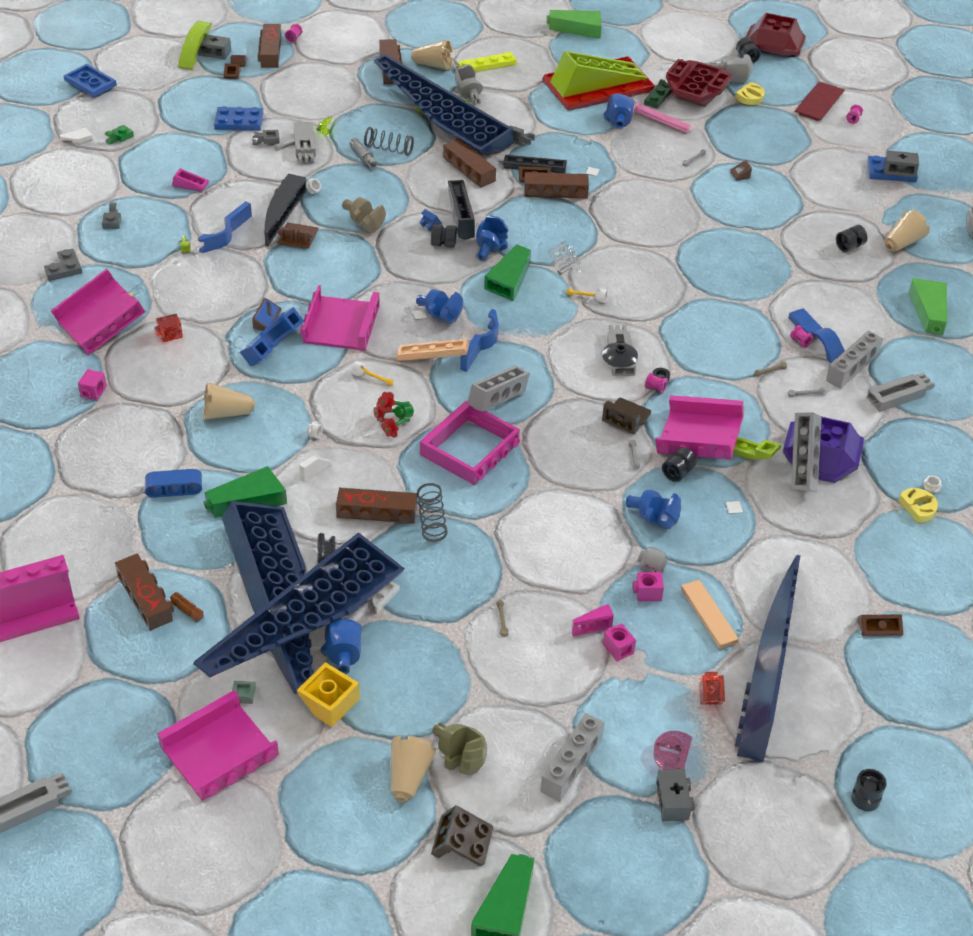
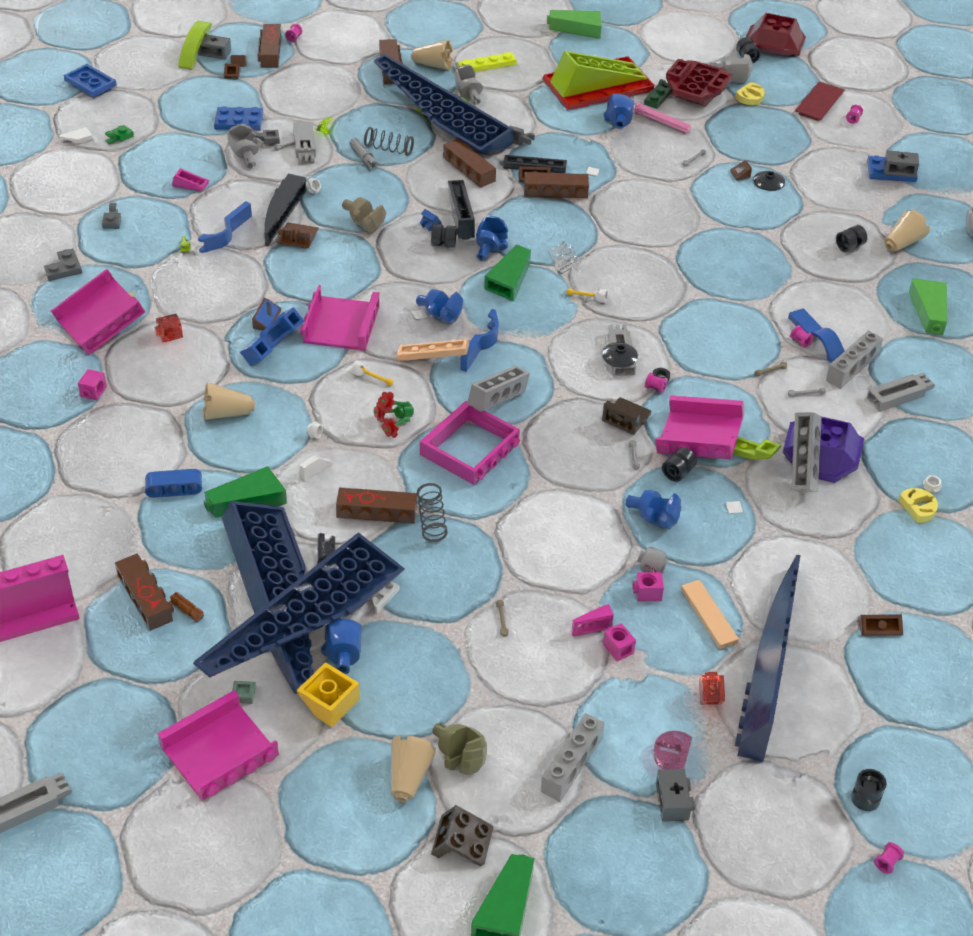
(241, 143): none -> light grey piece
(769, 180): none -> black dish
(889, 857): none -> dark pink bush

